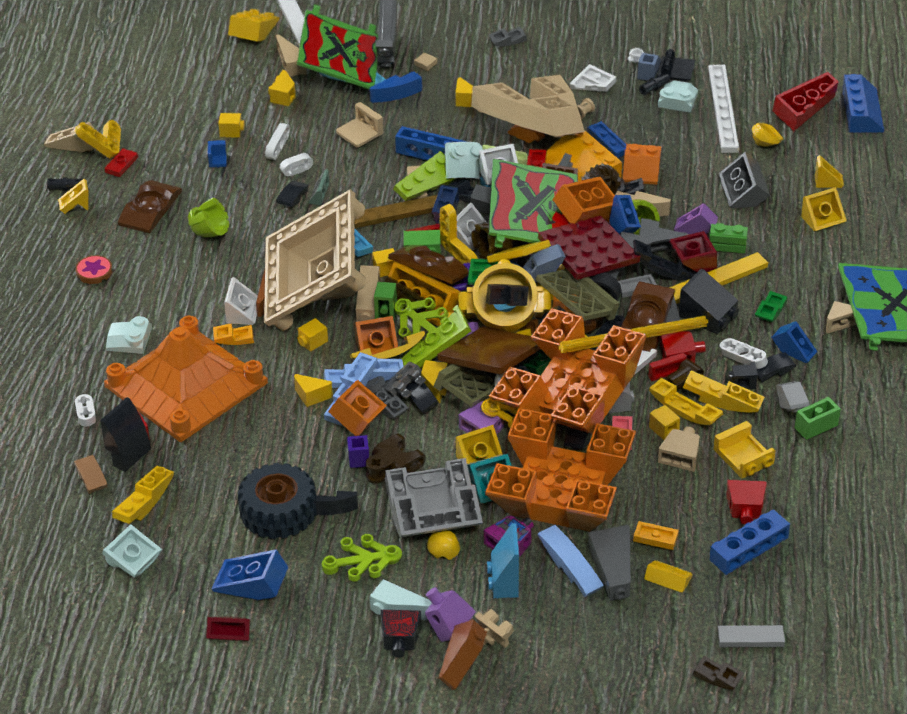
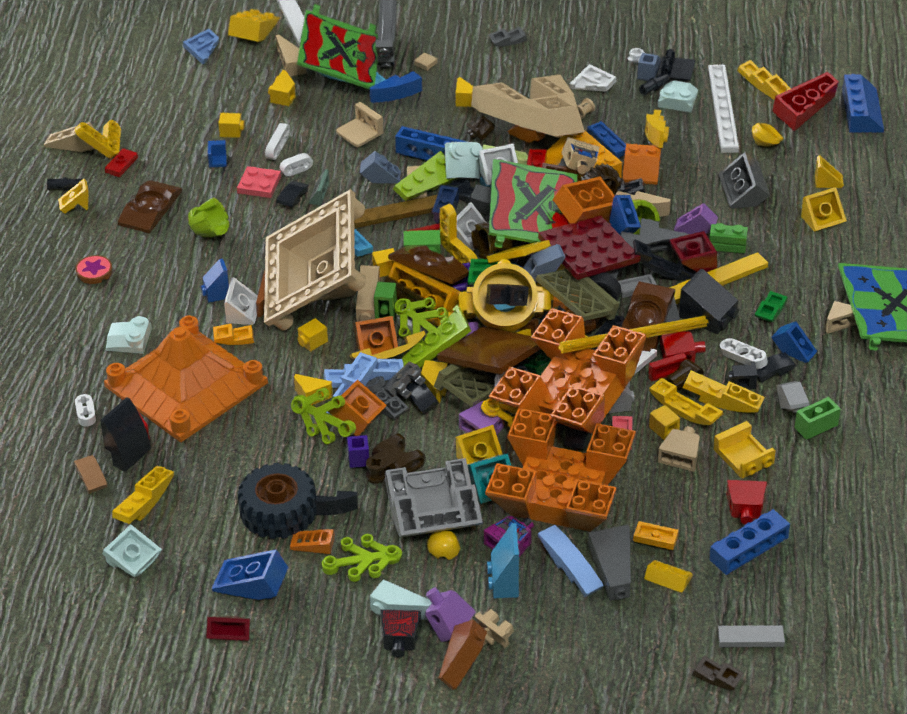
(202, 45): none -> medium blue wing
(216, 282): none -> blue slope
(259, 182): none -> coral plate
(319, 541): none -> orange slope
(321, 416): none -> lime plant
(379, 169): none -> sand blue slope
(480, 128): none -> dark brown bracket
(580, 155): none -> tan torso
(656, 129): none -> yellow slope
(763, 79): none -> yellow slope

